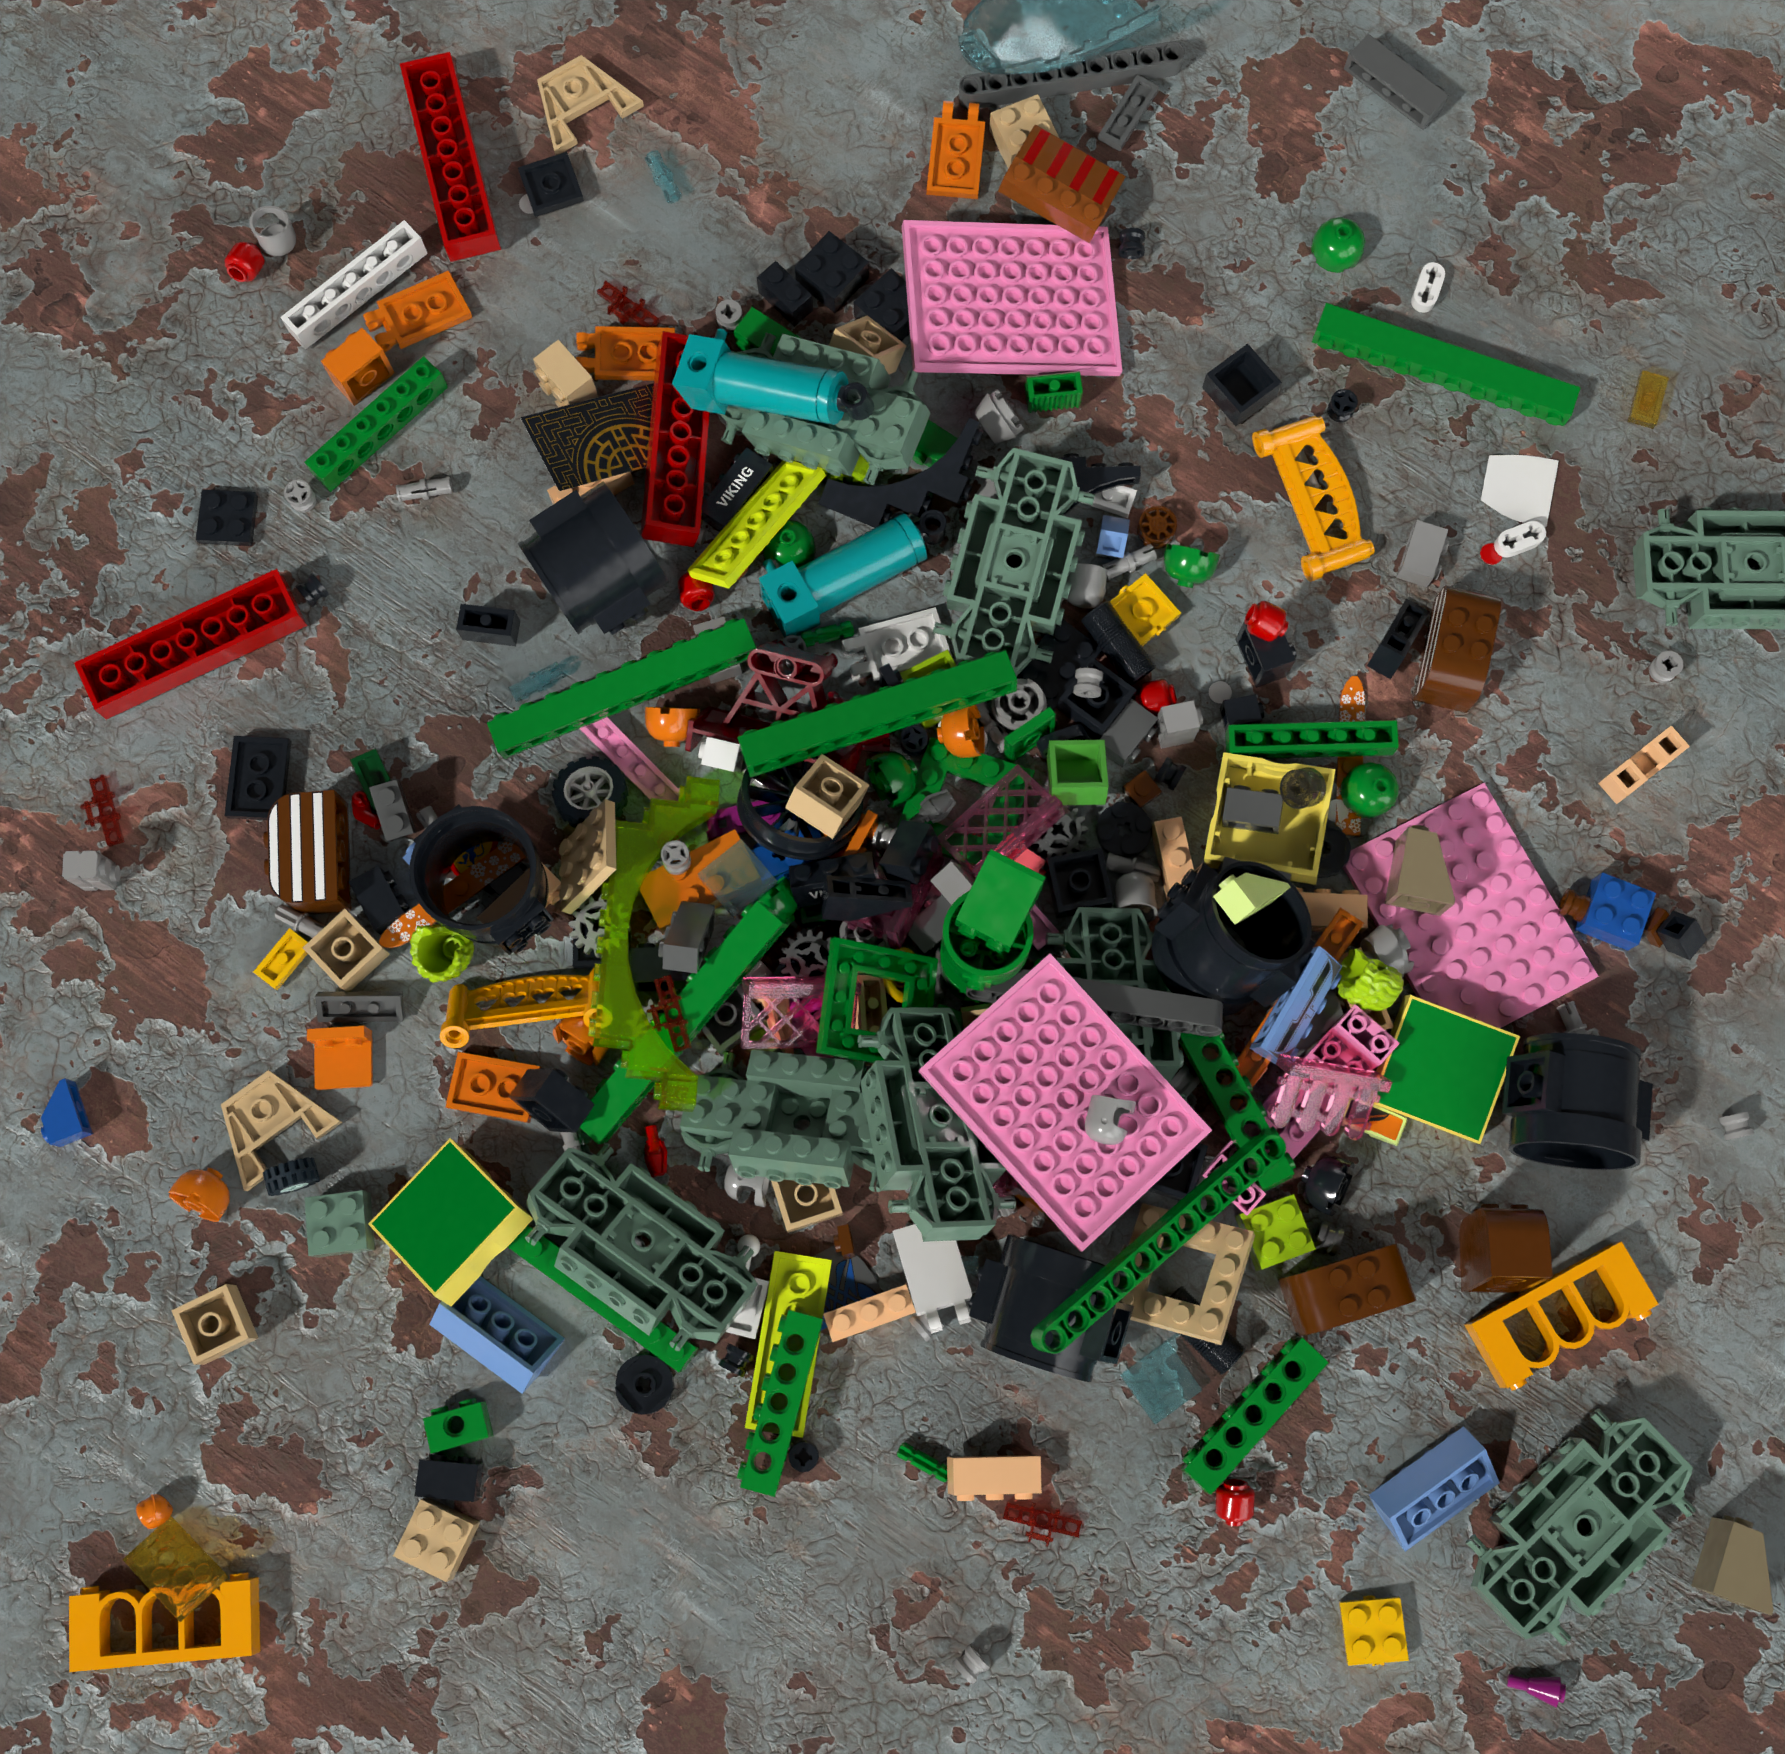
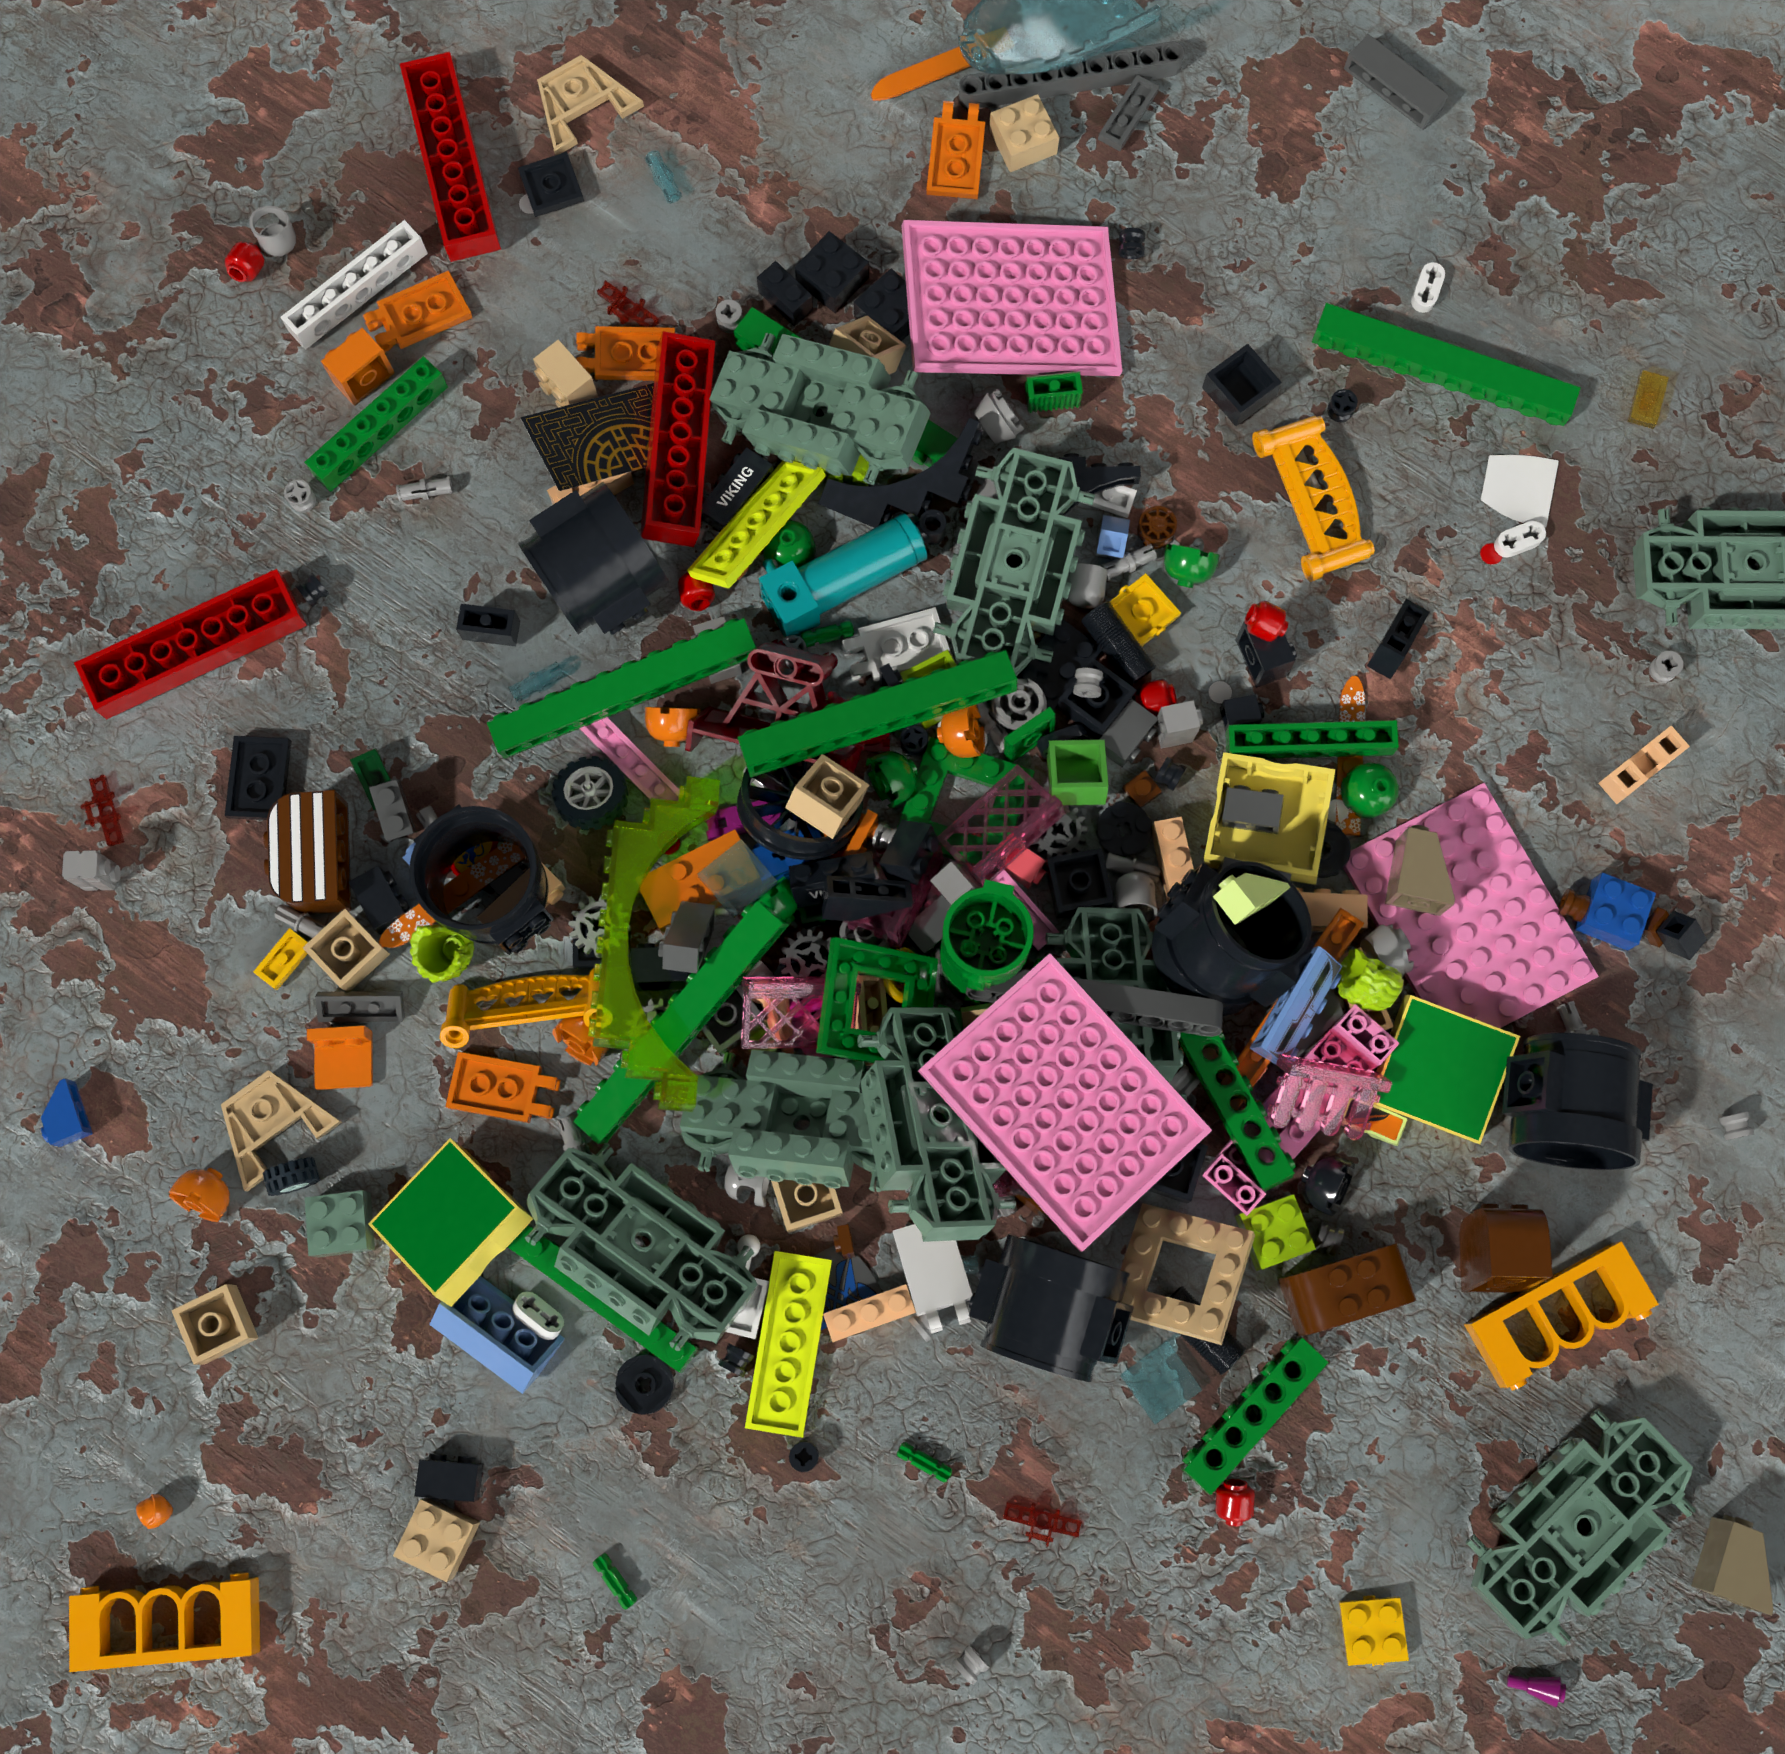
(175, 1568): clear yellow plate -> none
(226, 517): black plate -> none
(362, 810): red arm -> none
(443, 1437): green brick -> none
(538, 1315): none -> white beam
(552, 1099): black brick -> none
(587, 856): tan plate -> none
(614, 1581): none -> green axle
(655, 1152): red piece -> none
(671, 1023): clear red piece -> none
(675, 851): light grey wheel -> none
(715, 377): teal piece -> none
(721, 755): white brick -> none
(767, 1480): green brick -> none
(919, 75): none -> orange piece
(934, 807): dark grey piece -> none
(994, 1476): light nougat brick -> none
(999, 901): green slope -> none
(1061, 183): dark orange slope -> none
(1103, 1119): light grey helmet -> none
(1147, 1245): green beam -> none
(1301, 787): clear smoke wheel -> none
(1338, 244): green cylinder -> none
(1423, 553): light grey brick -> none
(1434, 1488): medium blue slope -> none
(1457, 649): reddish brown brick -> none

